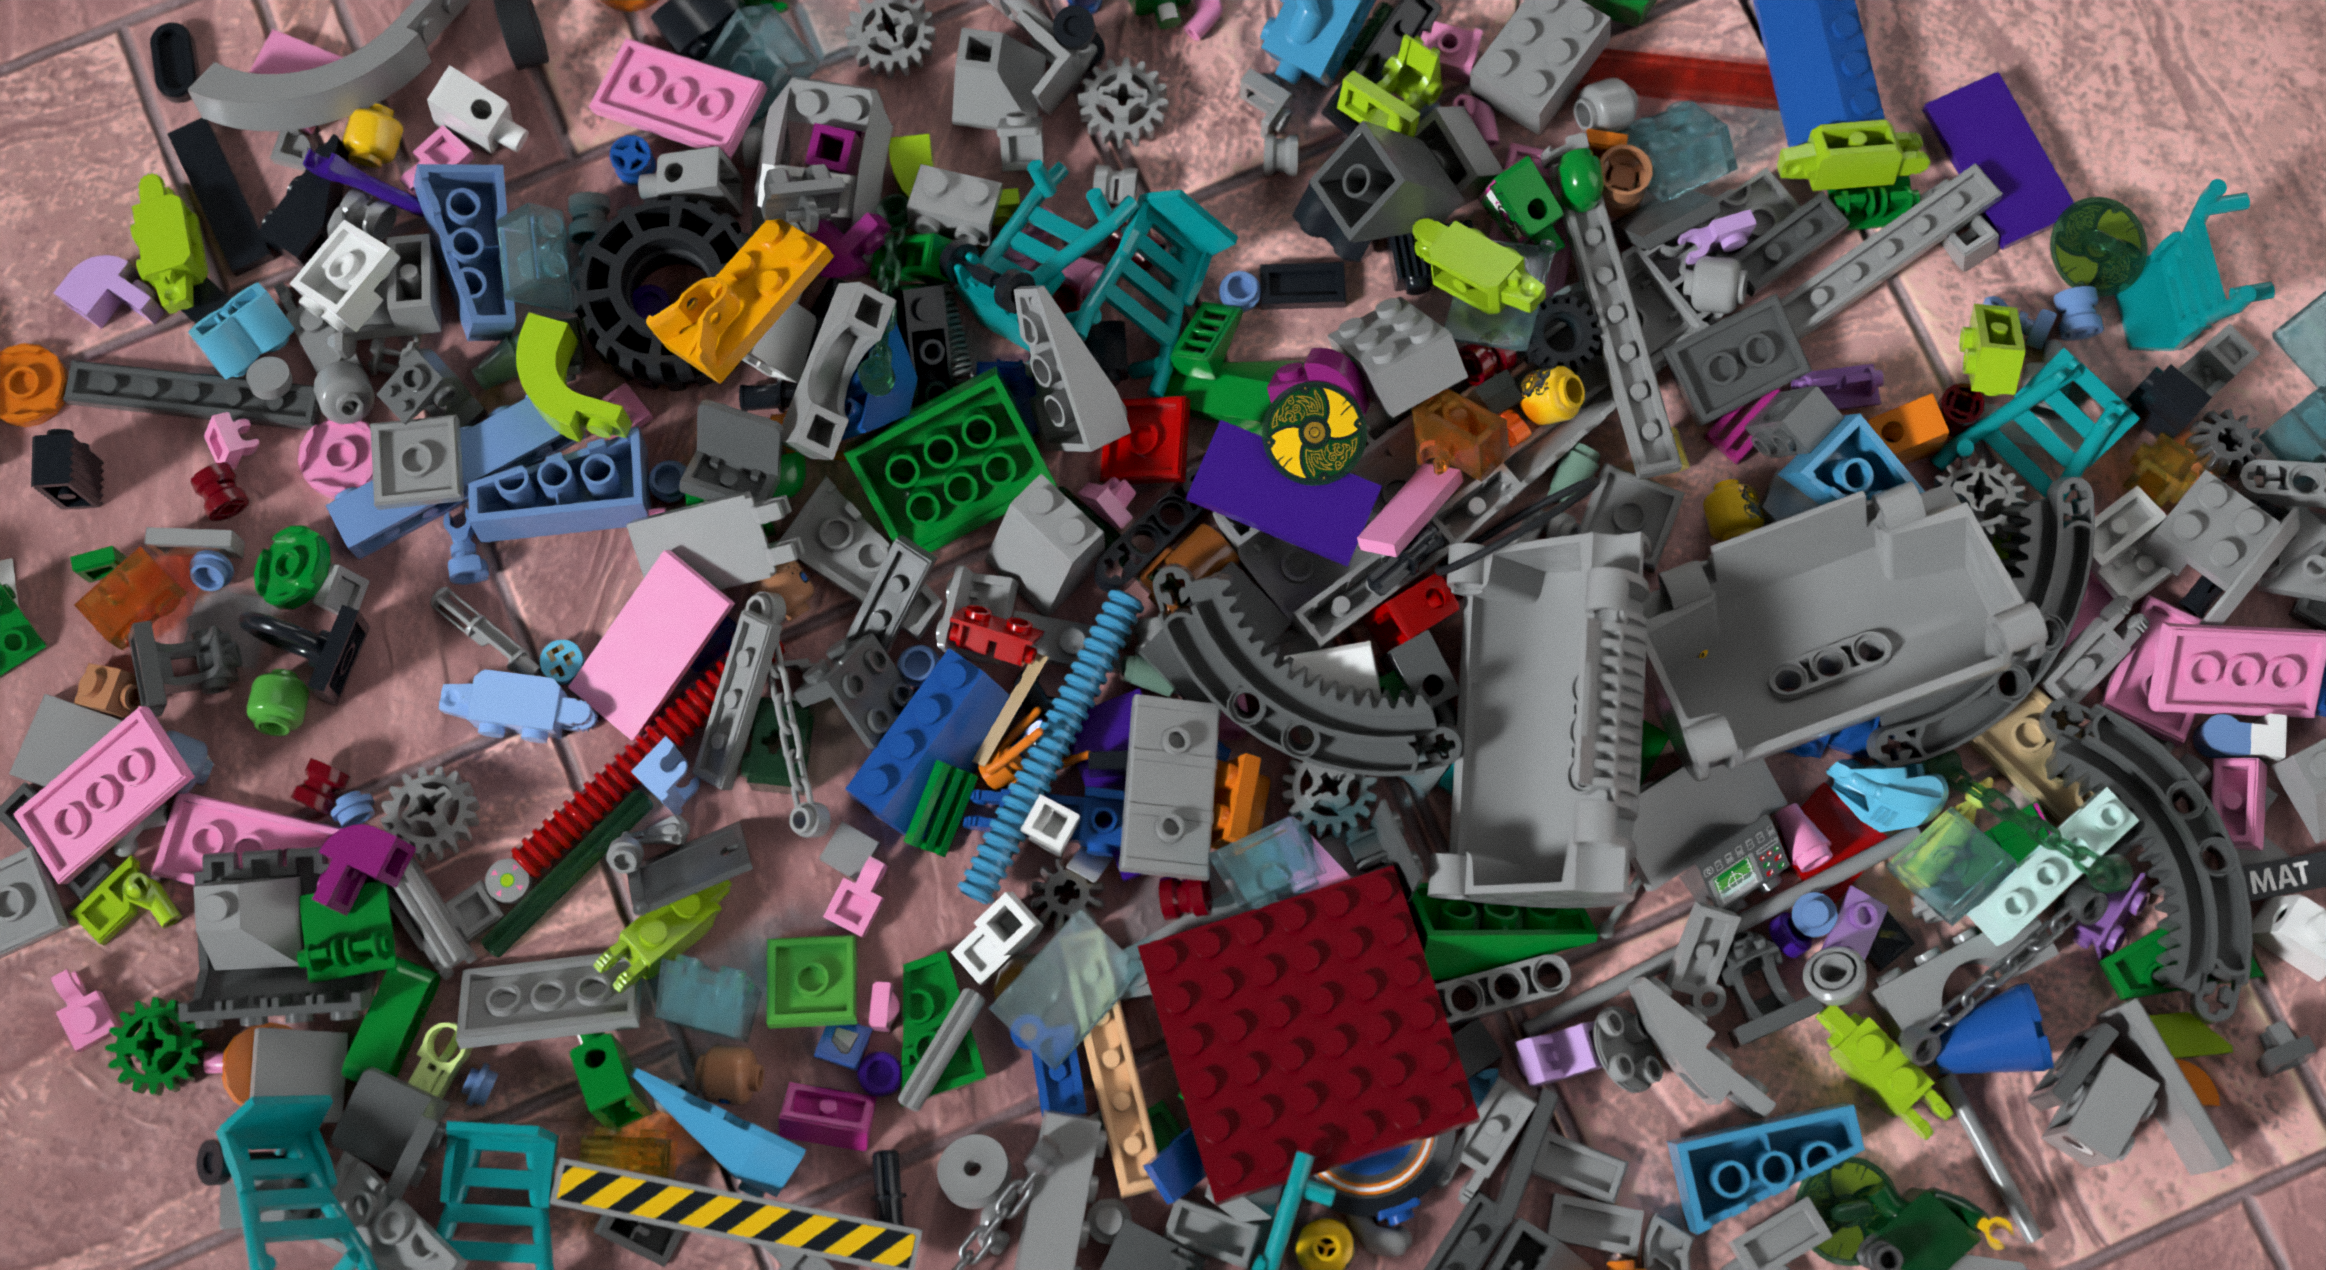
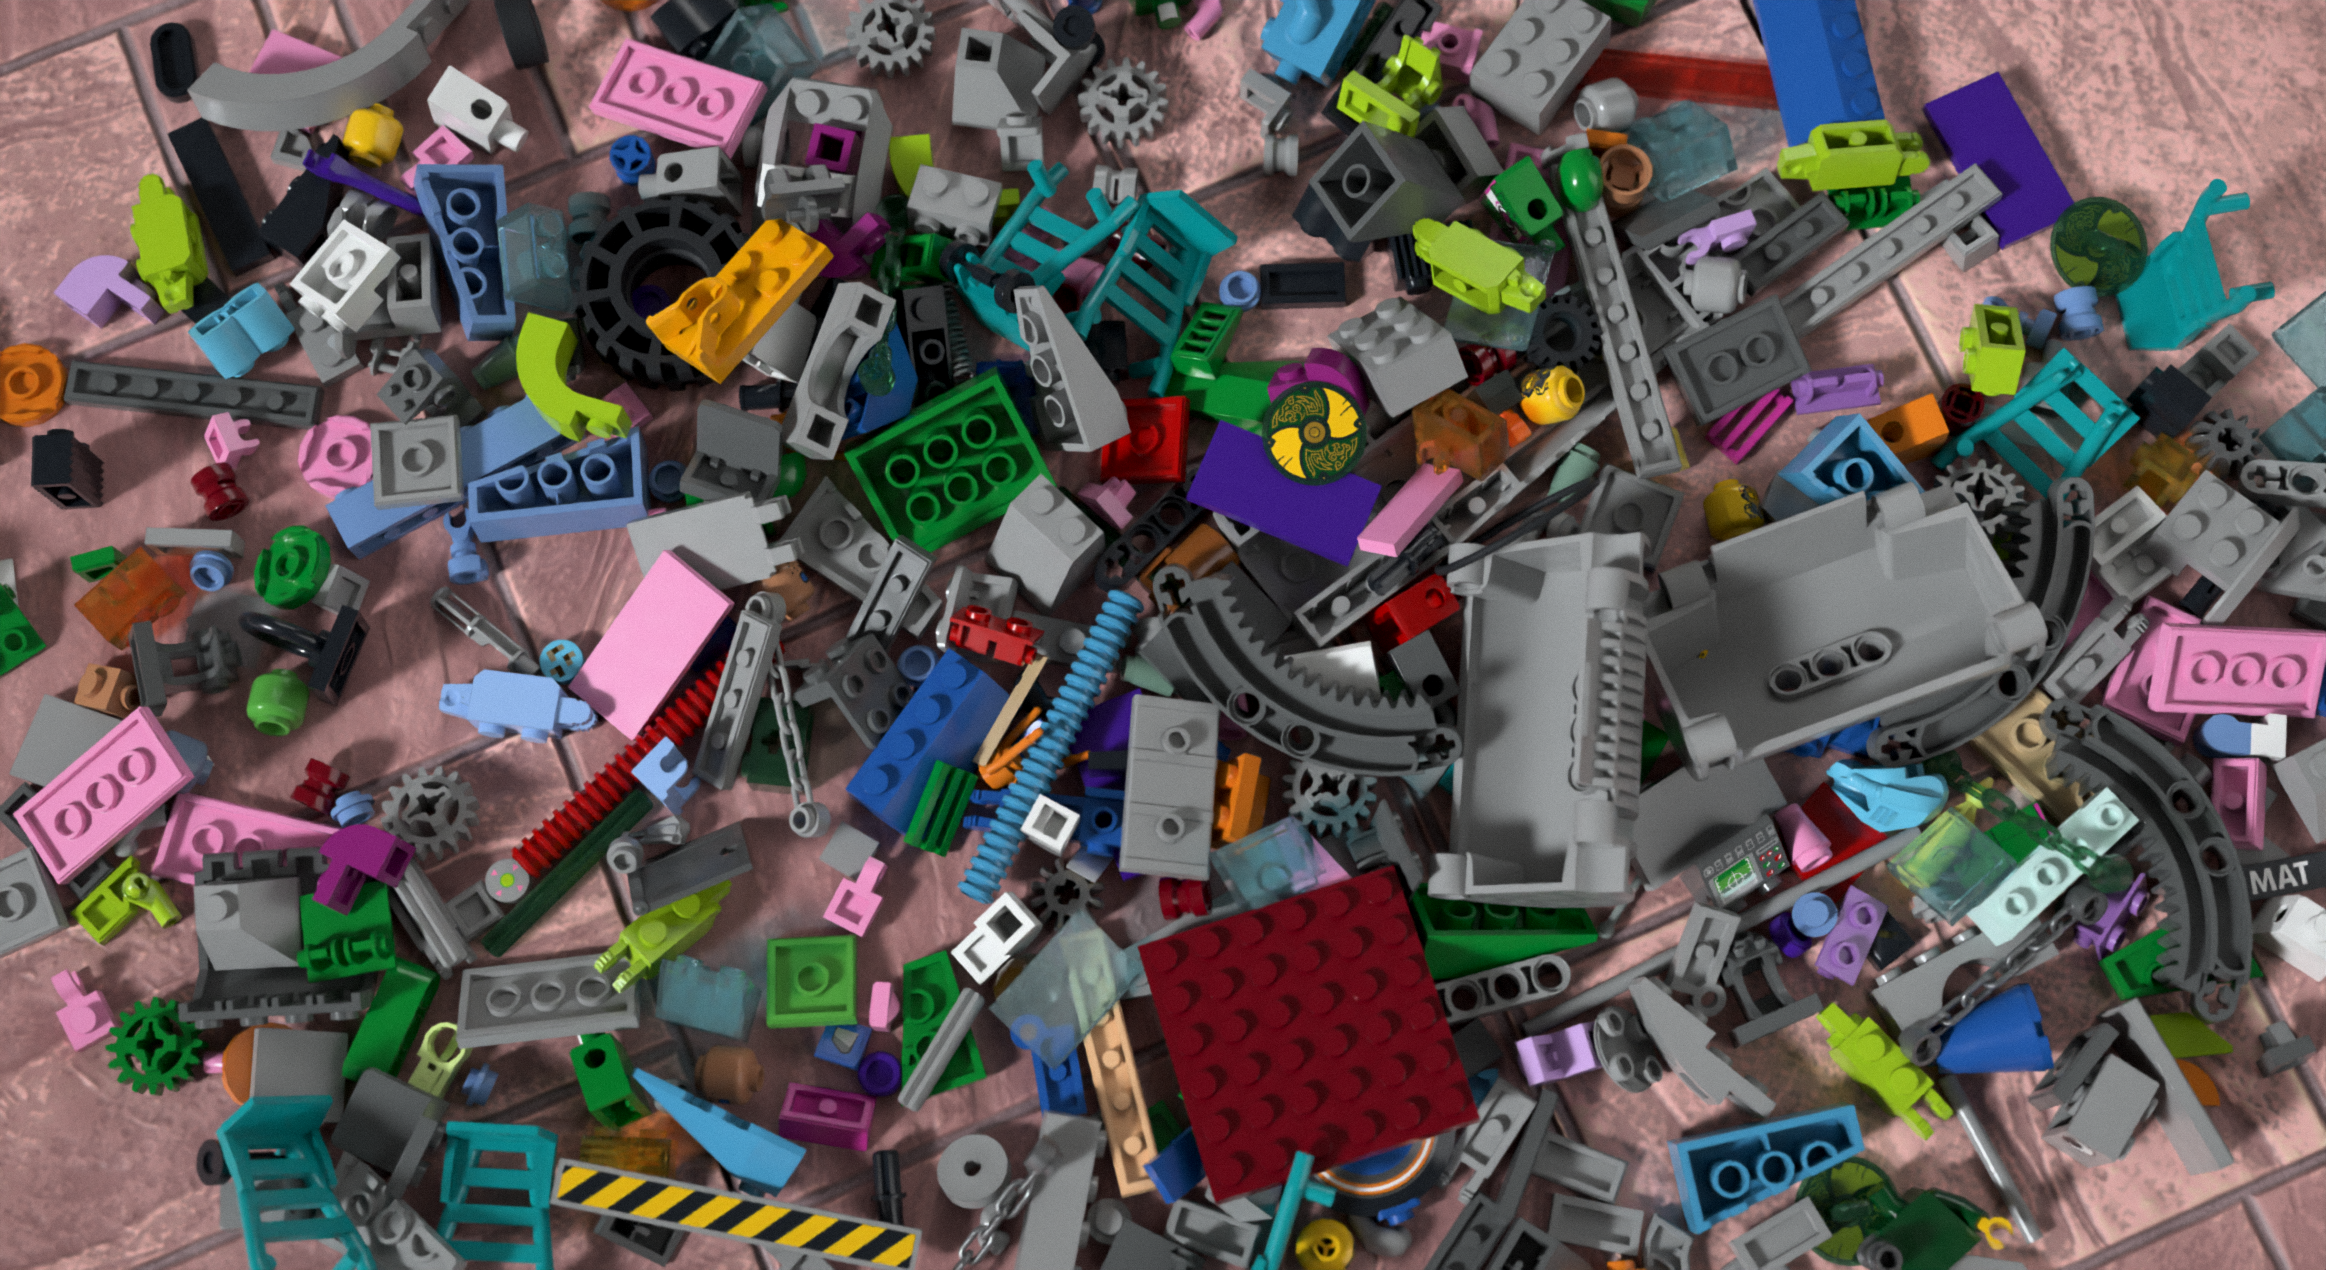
(269, 378): light grey tile -> none
(344, 392): light grey head -> none
(1793, 422): dark grey brick -> none
(1835, 975): light grey brick -> none

